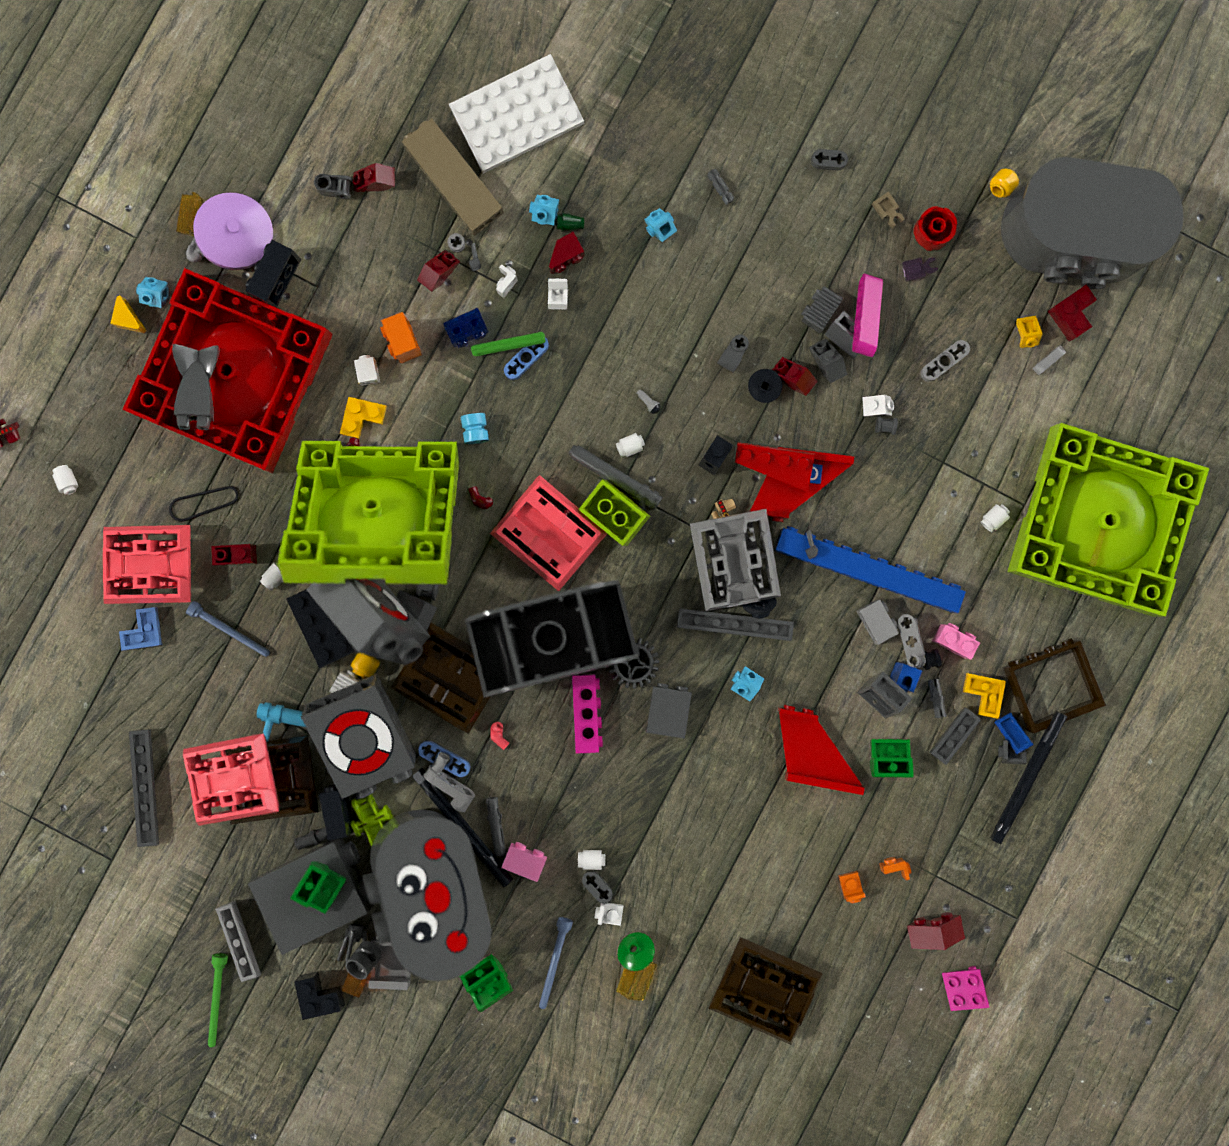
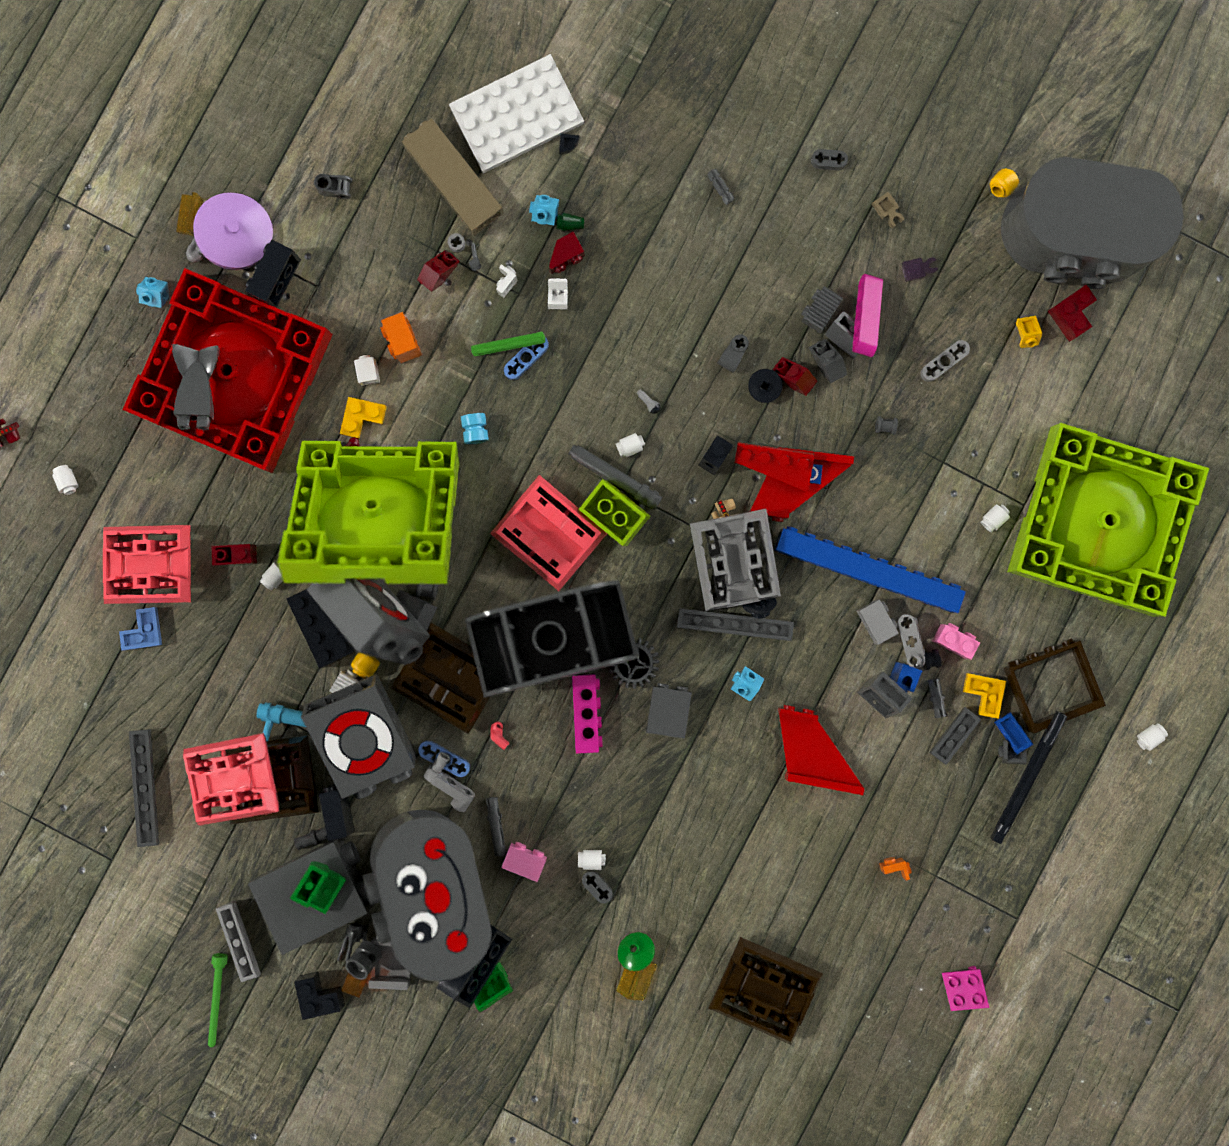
(125, 317): yellow slope -> none
(196, 610): sand blue piece -> none
(207, 511): black piece -> none
(369, 814): lime axle -> none
(374, 178): dark red slope -> none
(454, 816): black piece -> none
(466, 328): clear blue brick -> none
(468, 986): none -> black brick
(479, 501): dark red arm -> none
(564, 925): sand blue piece -> none
(568, 143): none -> black tile
(609, 913): white bracket -> none
(660, 224): medium azure brick -> none
(812, 551): dark grey hand -> none
(851, 887): orange bracket -> none
(877, 406): white bracket -> none
(891, 758): green brick -> none
(935, 217): red brick -> none
(936, 933): dark red brick -> none
(1049, 359): light grey beam -> none
(1152, 737): none -> white brick

